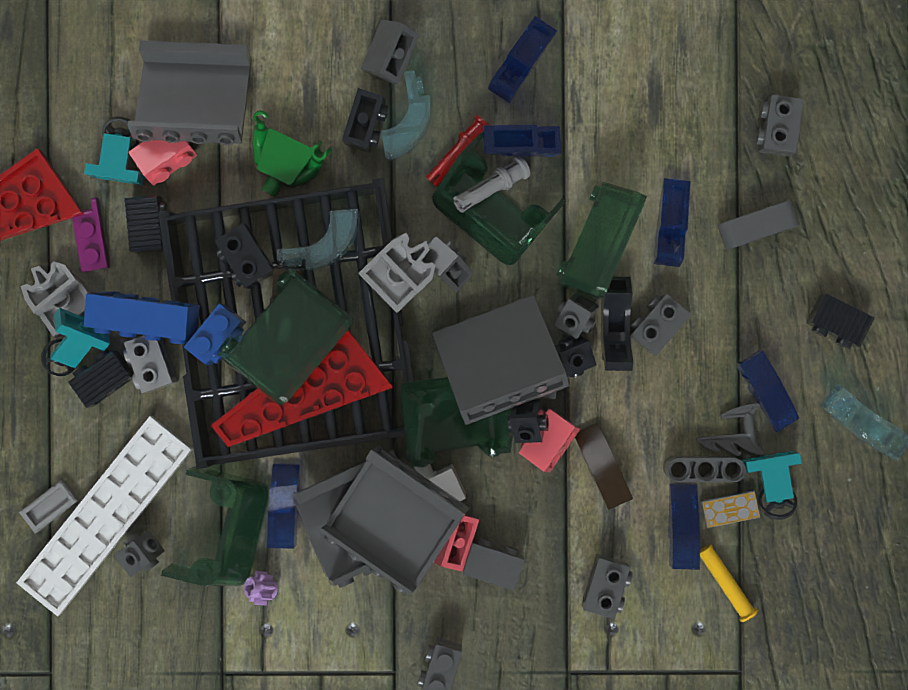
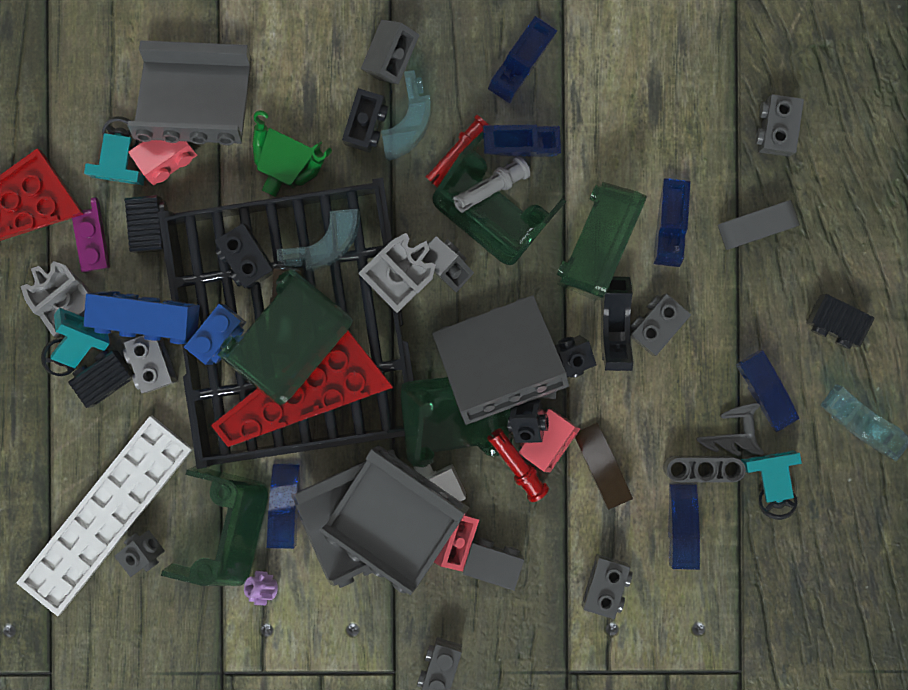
(49, 506): light grey tile -> none
(524, 474): none -> red pin
(576, 316): dark grey brick -> none
(727, 583): yellow pin -> none
(730, 509): light grey tile -> none

